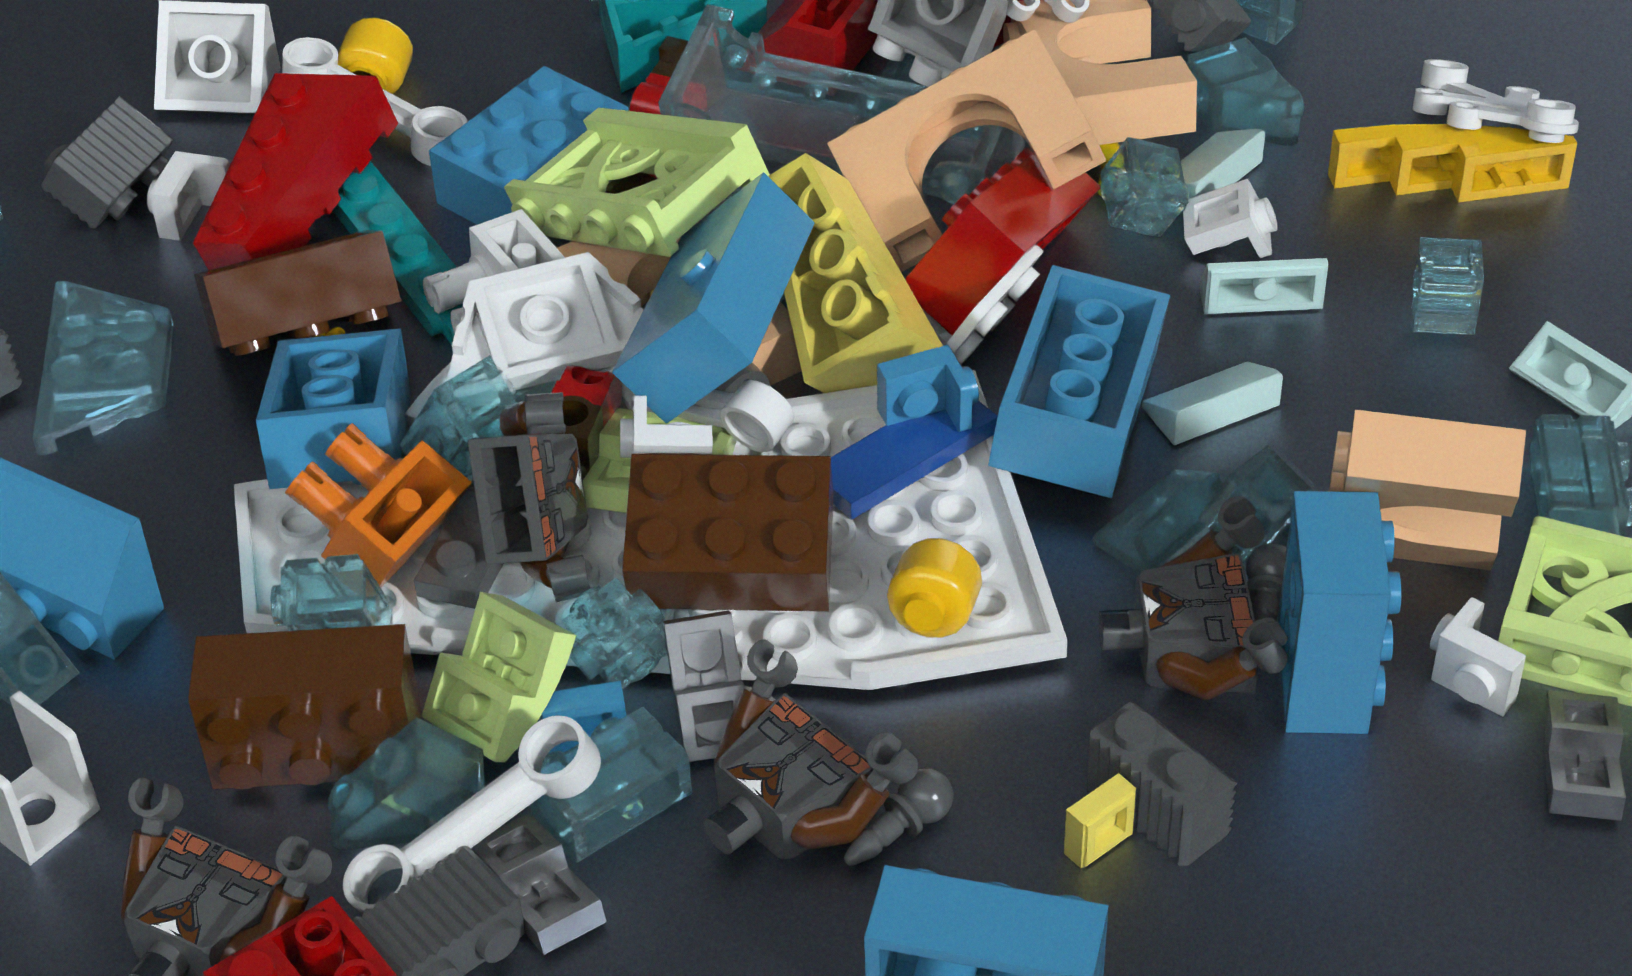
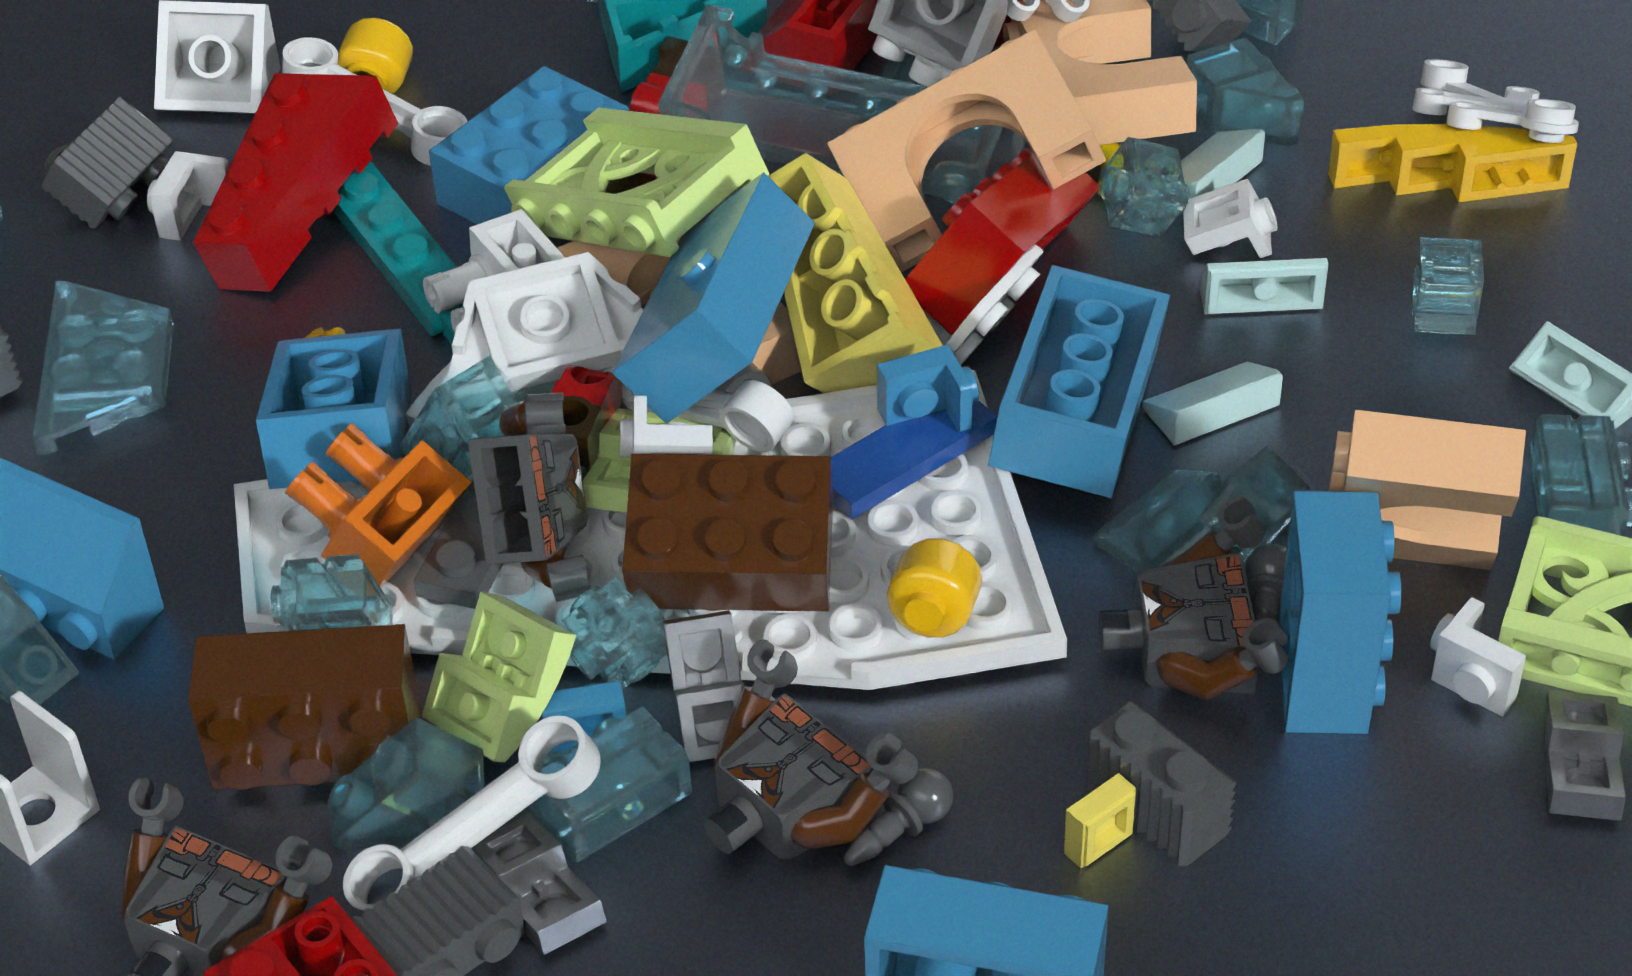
(298, 291): reddish brown brick -> none

